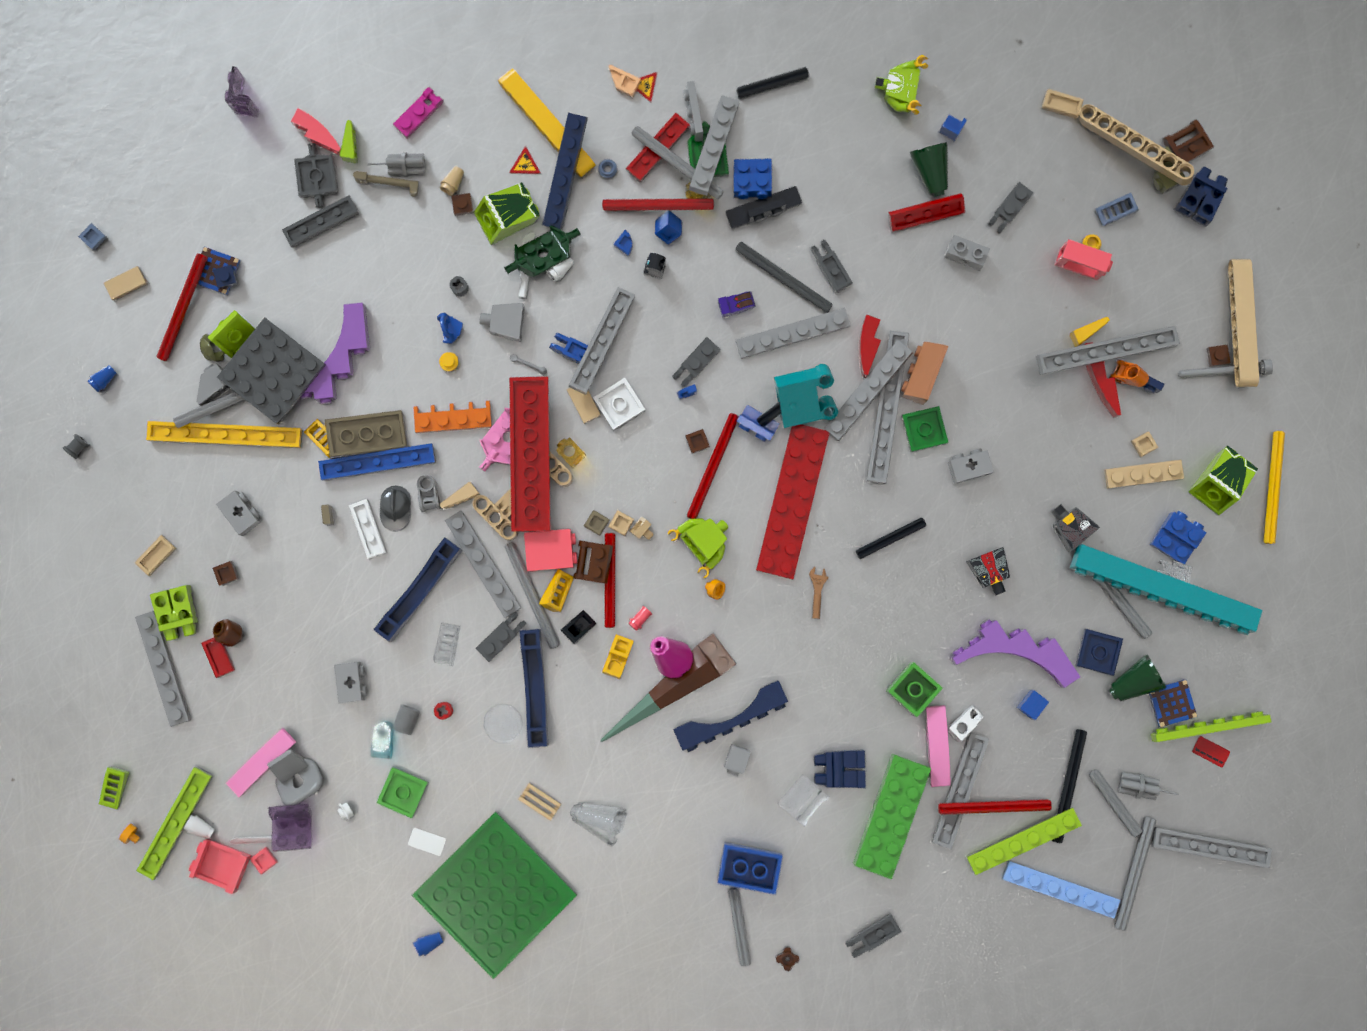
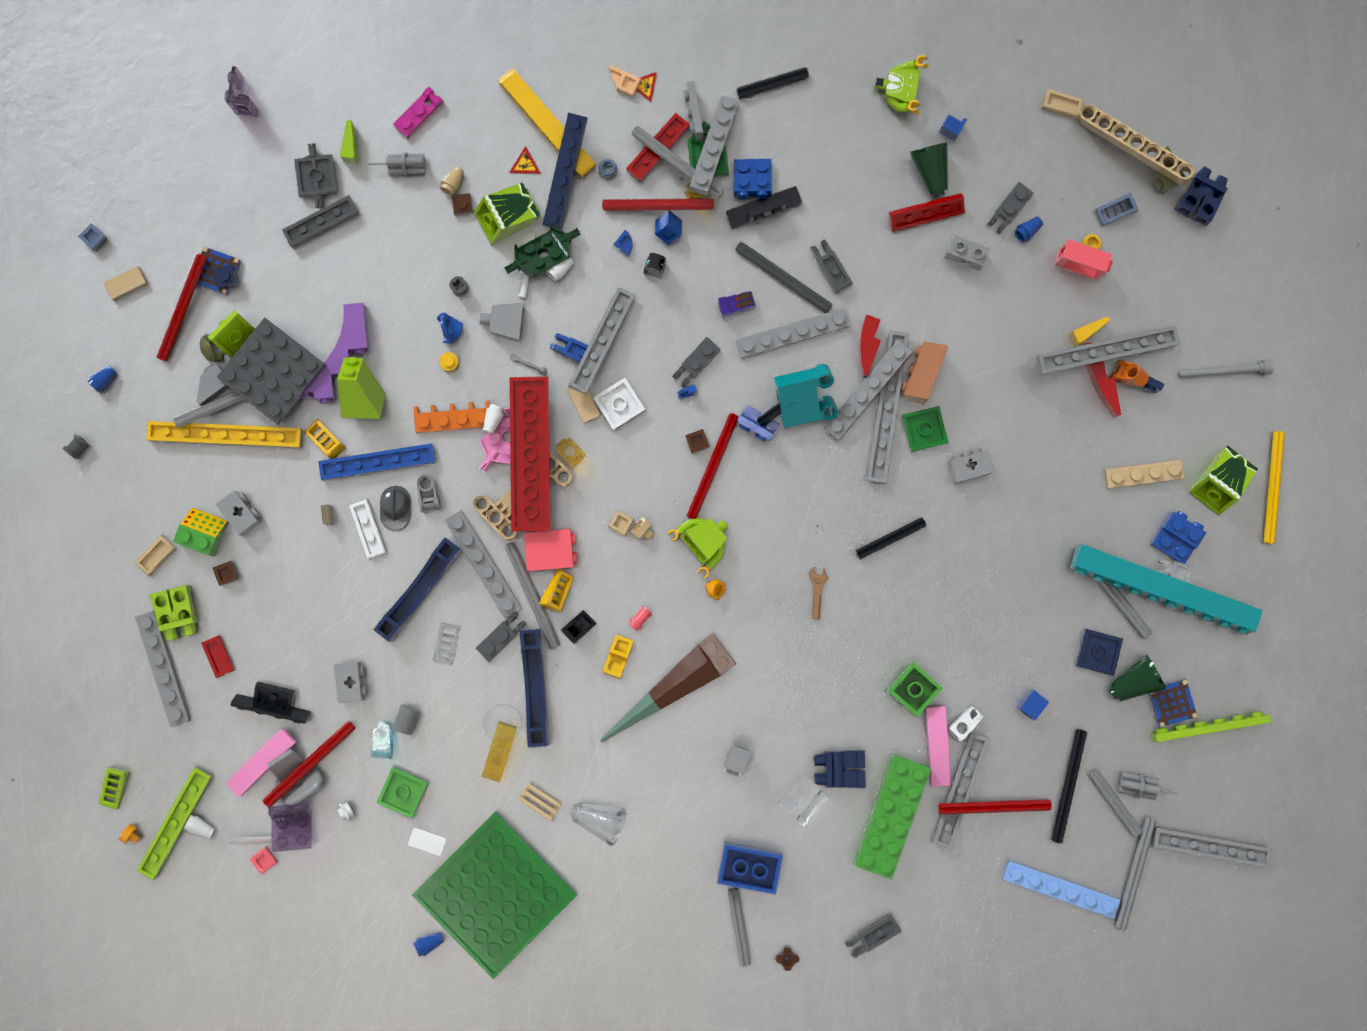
(201, 532): none -> bright green slope
(219, 865): coral panel -> none
(227, 632): reddish brown head -> none
(272, 701): none -> black bracket
(308, 764): none -> red axle
(315, 131): coral slope -> none
(359, 390): none -> lime slope
(364, 178): dark tan hinge -> none
(365, 433): dark tan tile -> none
(437, 713): red bush -> none
(462, 495): tan slope -> none
(492, 418): none -> white cone
(499, 751): none -> clear yellow tile
(596, 522): dark tan tile -> none
(599, 562): reddish brown plate -> none
(610, 586): red axle -> none
(671, 656): dark pink cone -> none
(693, 733): dark blue arch -> none
(792, 501): red plate -> none
(991, 569): torso -> none
(1024, 841): lime plate -> none
(1028, 229): none -> blue cone
(1047, 655): medium lavender arch -> none
(1073, 527): torso -> none
(1144, 444): tan tile -> none
(1193, 147): reddish brown plate -> none
(1211, 751): red sticker -> none
(1218, 355): reddish brown plate -> none
(1243, 323): tan beam -> none

